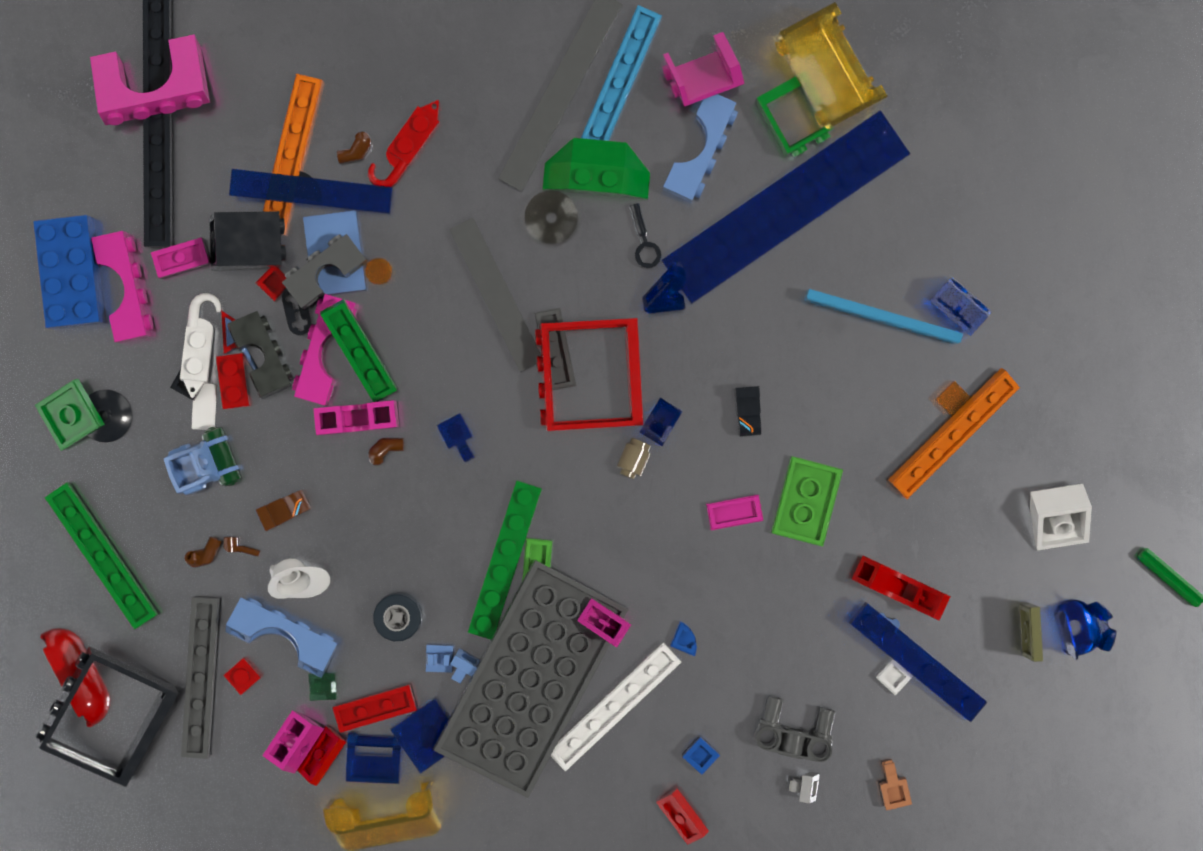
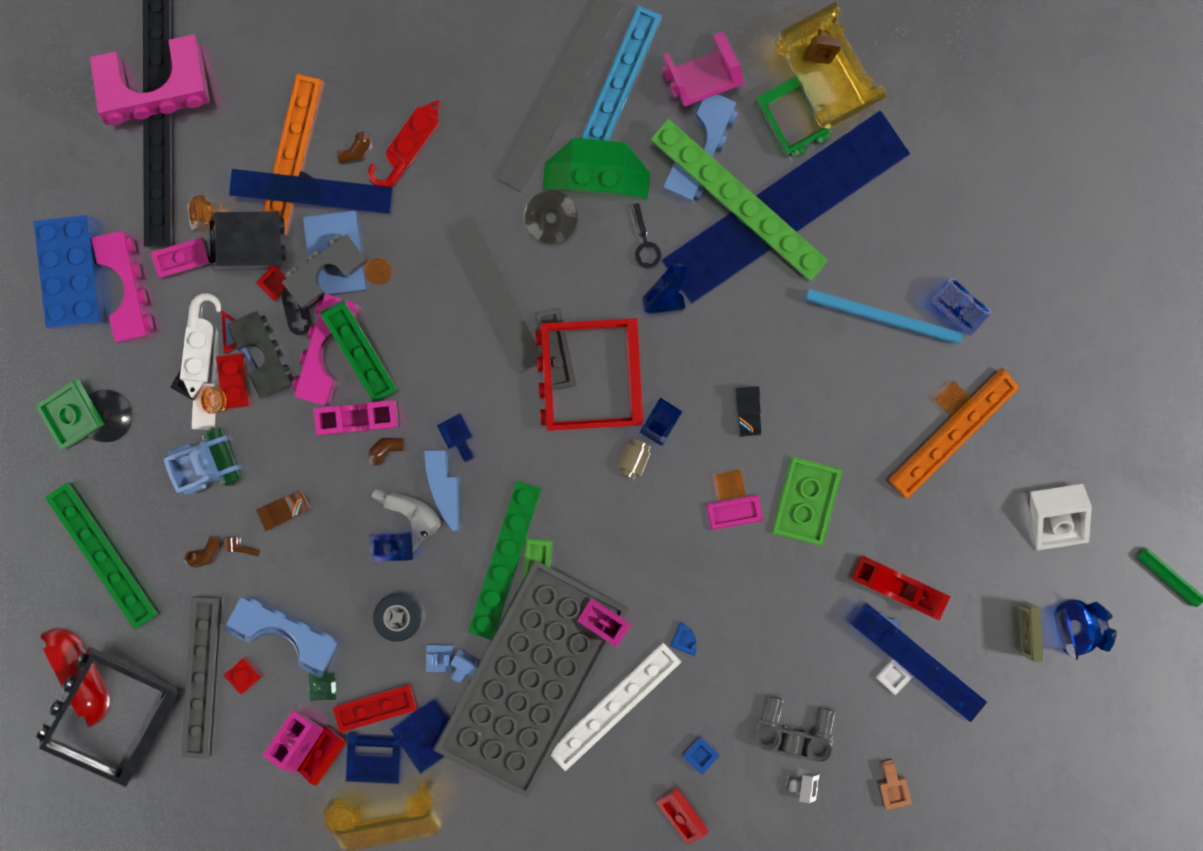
(199, 212): none -> clear orange plate
(213, 400): none -> clear orange tile
(295, 580): white piece -> none
(391, 546): none -> clear blue slope
(423, 518): none -> light grey animal
(444, 488): none -> medium blue slope
(730, 484): none -> clear orange tile
(739, 199): none -> bright green plate
(822, 48): none -> reddish brown tile

